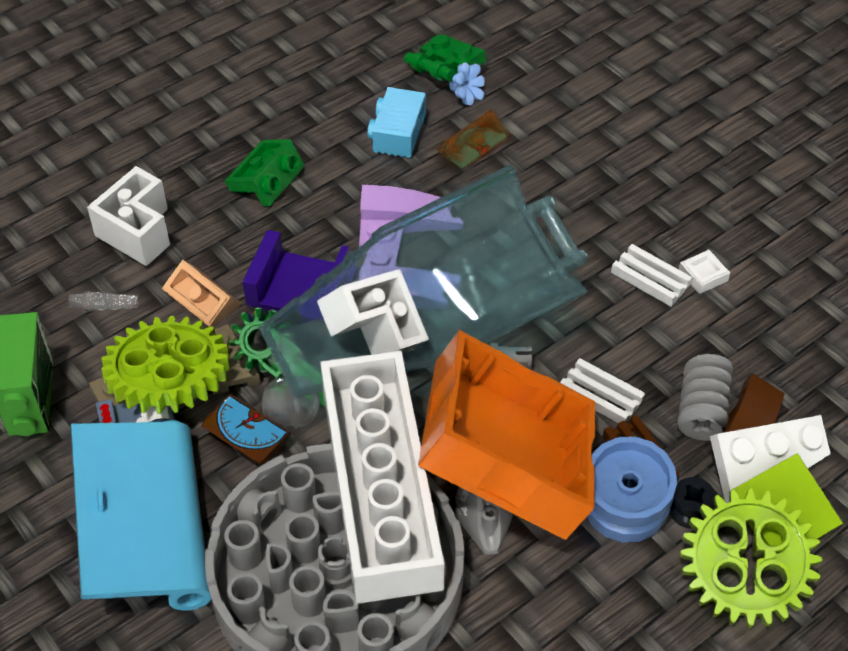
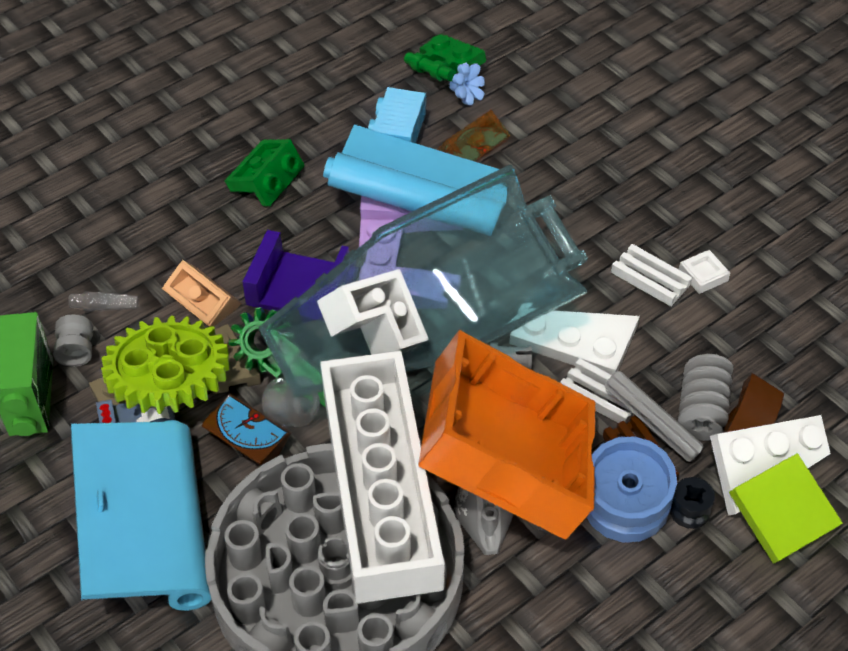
(74, 334): none -> light grey wheel
(132, 216): white brick -> none
(398, 170): none -> medium azure door
(576, 335): none -> white wing
(654, 416): none -> light grey axle
(789, 560): lime gear -> none

